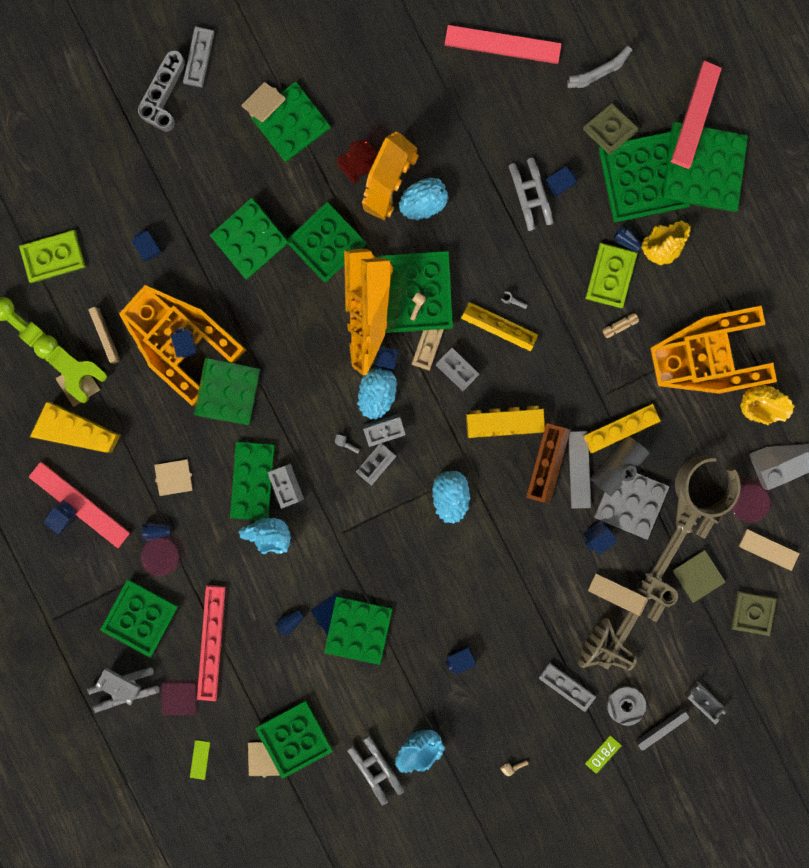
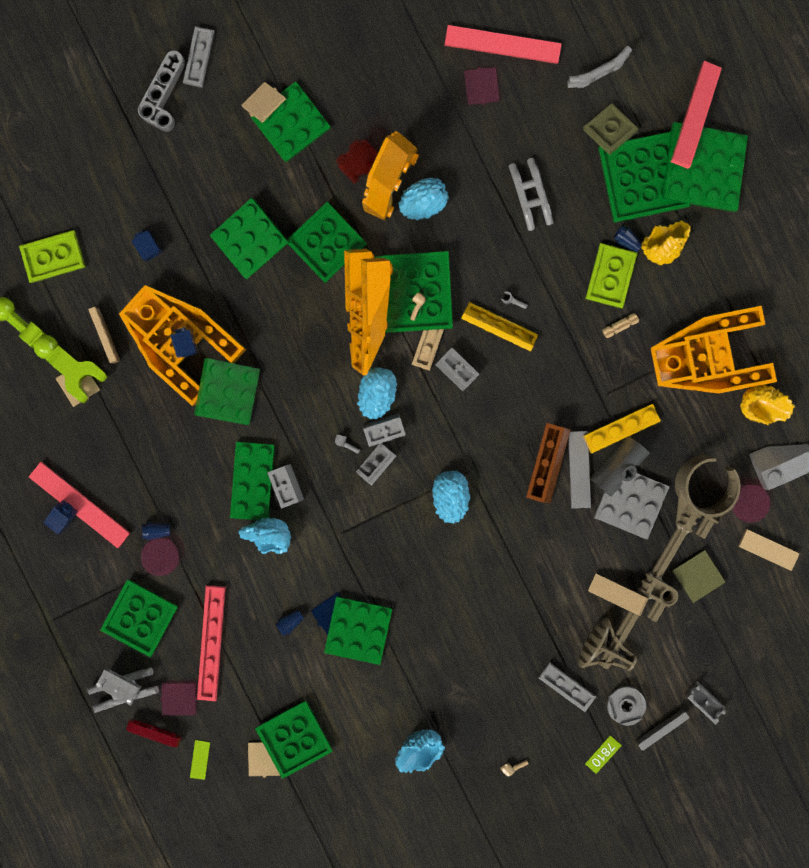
(68, 428): yellow wedge -> none
(153, 733): none -> dark red beam
(173, 477): tan piece -> none
(373, 781): light grey piece -> none
(386, 358): dark blue brick -> none
(460, 660): dark blue brick -> none
(481, 86): none -> clear pink piece
(505, 423): yellow wedge -> none
(561, 181): dark blue brick -> none
(599, 538): dark blue brick -> none
(753, 613): olive tile -> none

